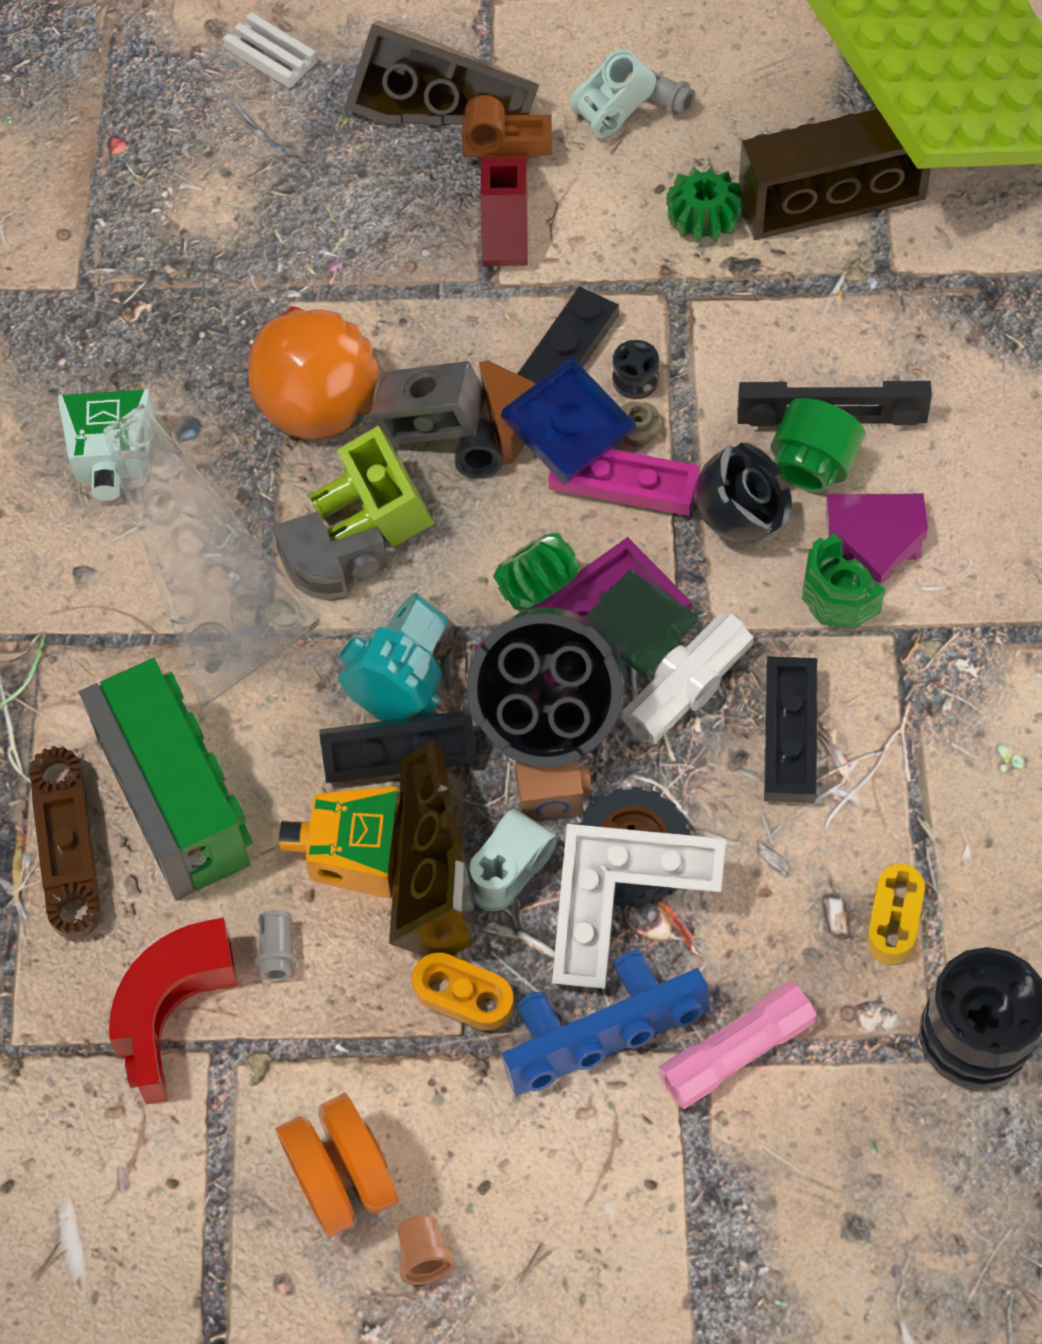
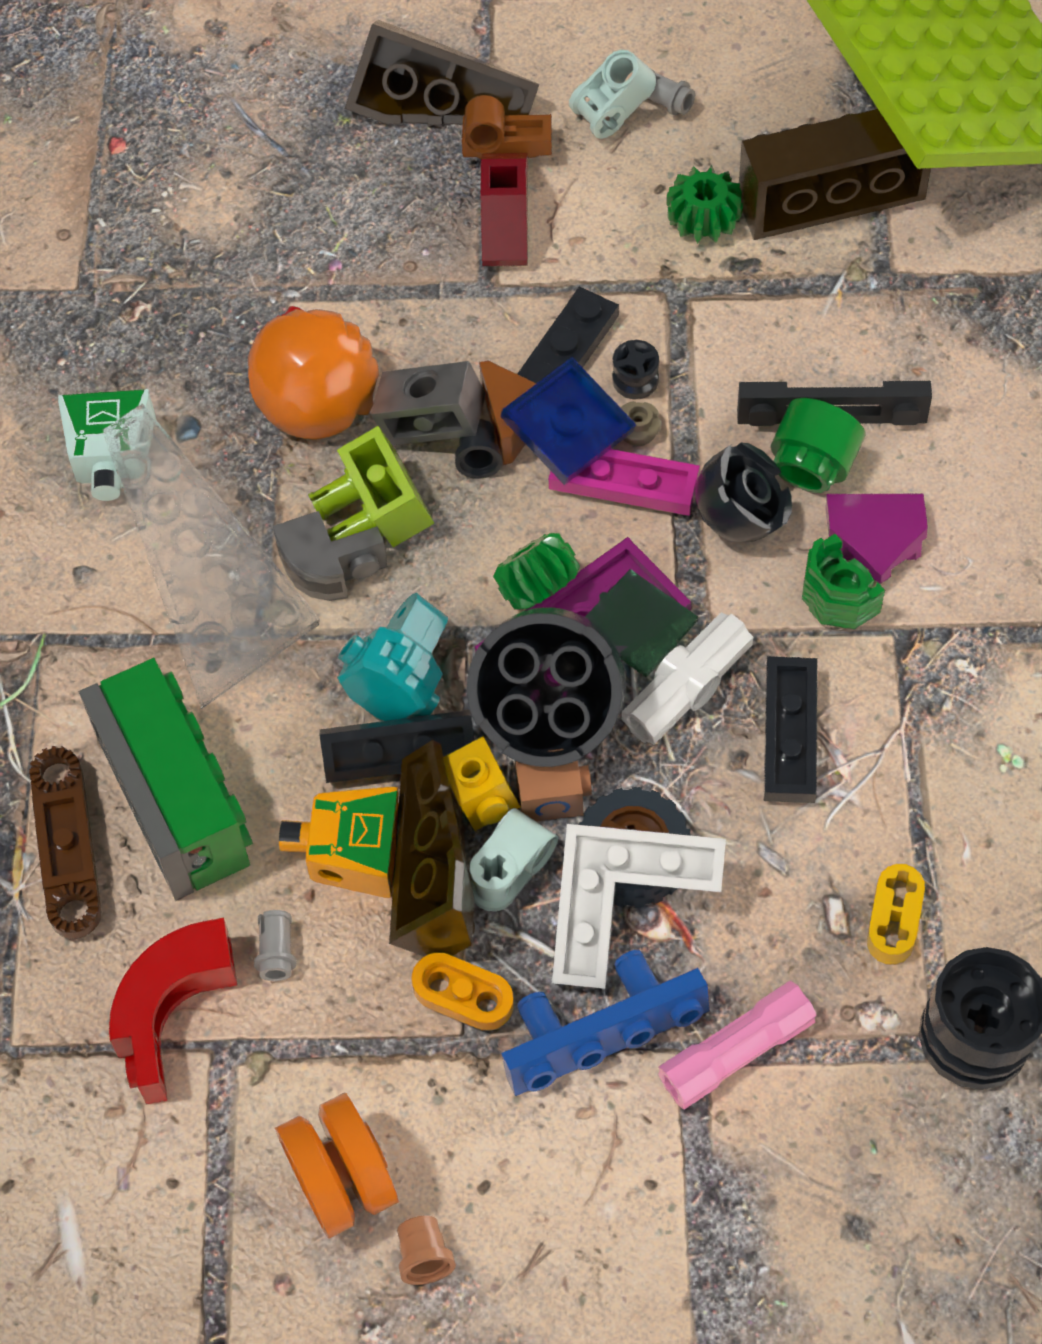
(275, 45): white tile -> none
(479, 784): none -> yellow brick

